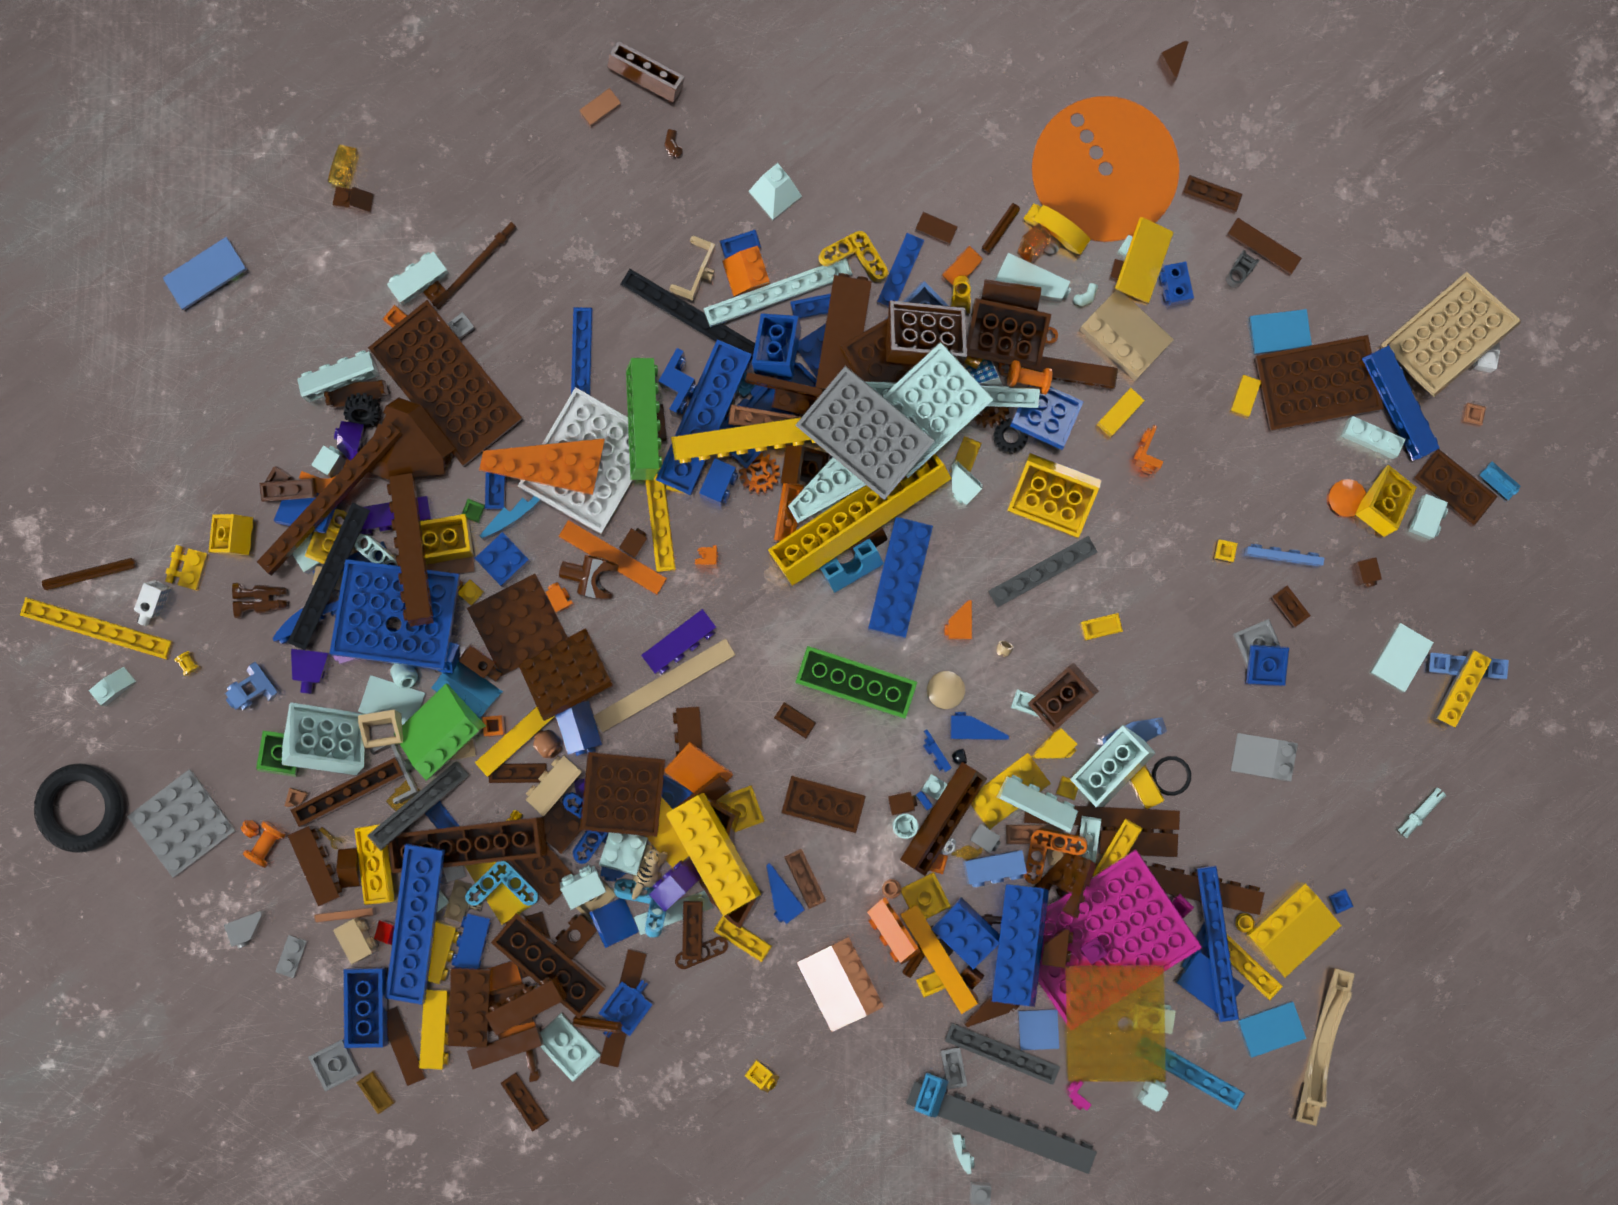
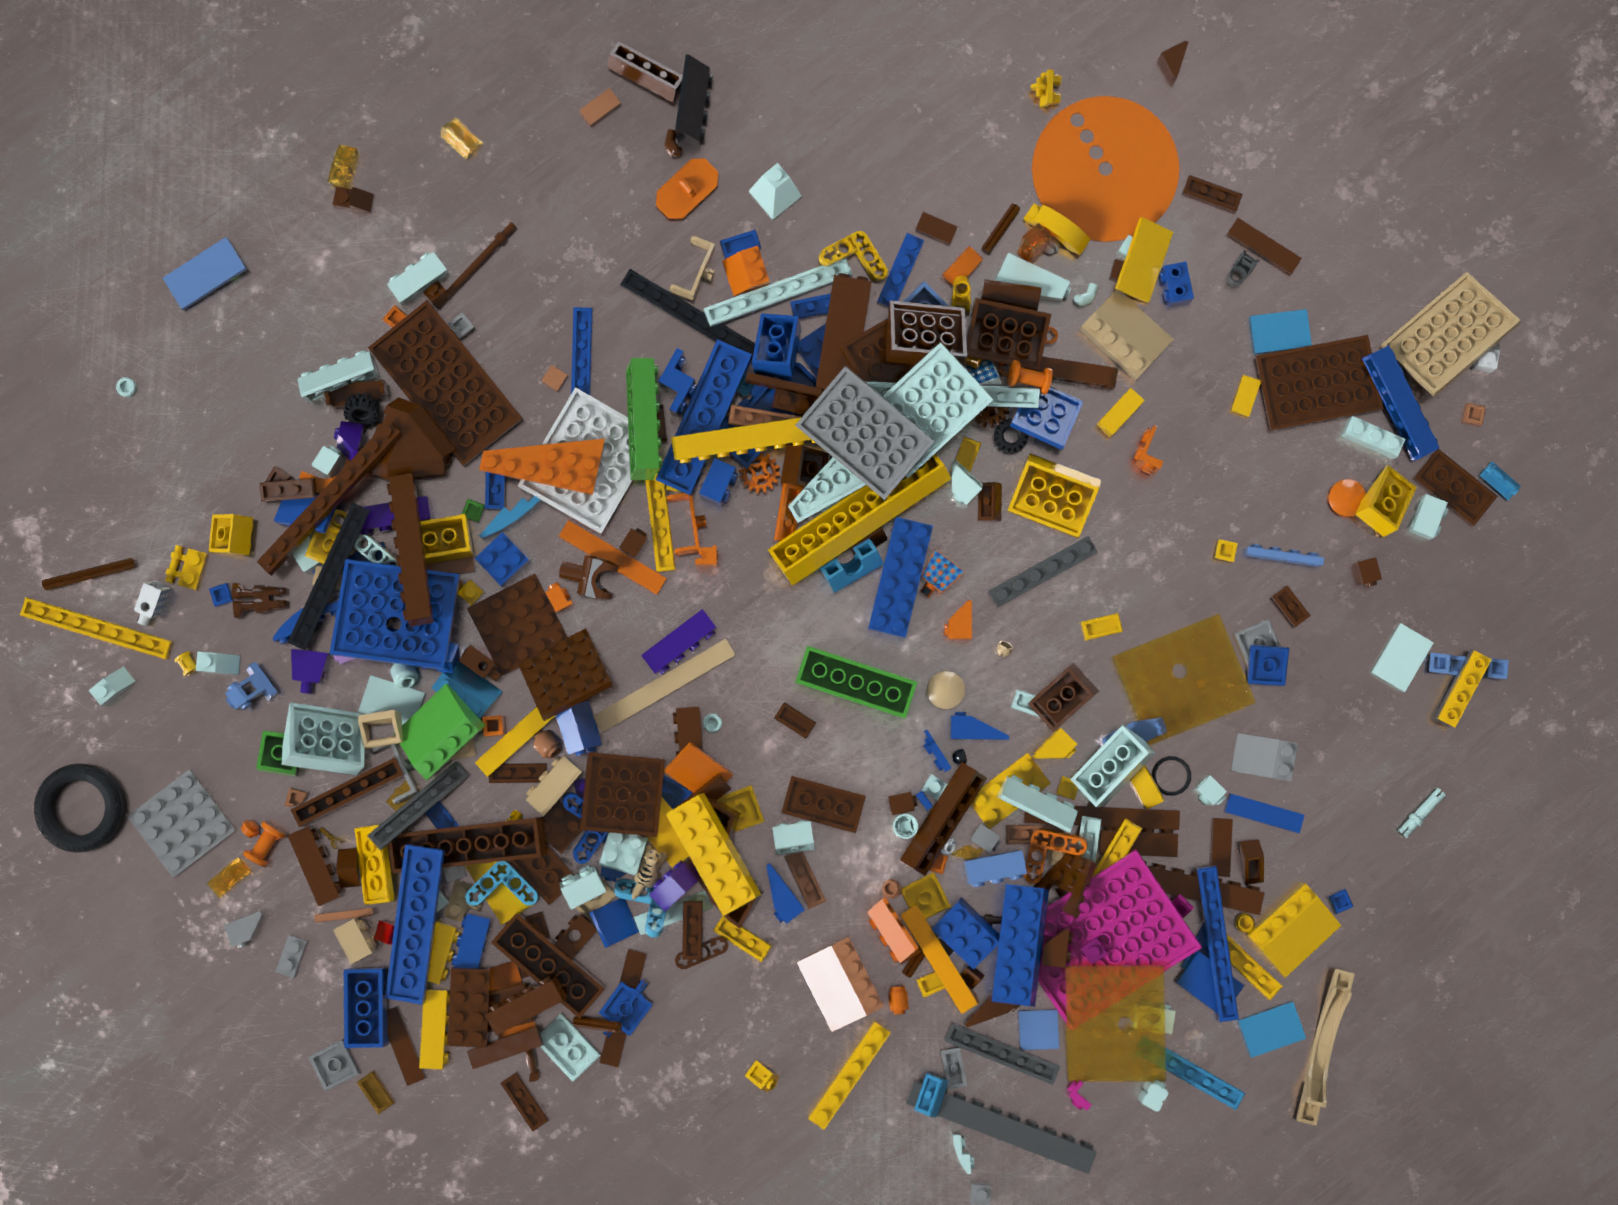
(126, 387): none -> light aqua tile
(218, 663): none -> light aqua slope
(221, 594): none -> blue tile
(228, 878): none -> clear yellow slope
(460, 138): none -> clear yellow slope
(554, 378): none -> nougat tile
(687, 188): none -> orange shield
(693, 102): none -> black slope
(697, 521): none -> orange piece
(712, 723): none -> light aqua tile
(793, 837): none -> light aqua brick
(849, 1075): none -> yellow brick
(898, 1000): none -> orange brick
(939, 574): none -> torso
(990, 502): none -> reddish brown slope
(1044, 88): none -> yellow hips
(1209, 689): none -> clear yellow plate
(1210, 791): none -> light aqua brick
(1221, 845): none -> reddish brown tile
(1252, 861): none -> reddish brown slope
(1264, 813): none -> blue tile

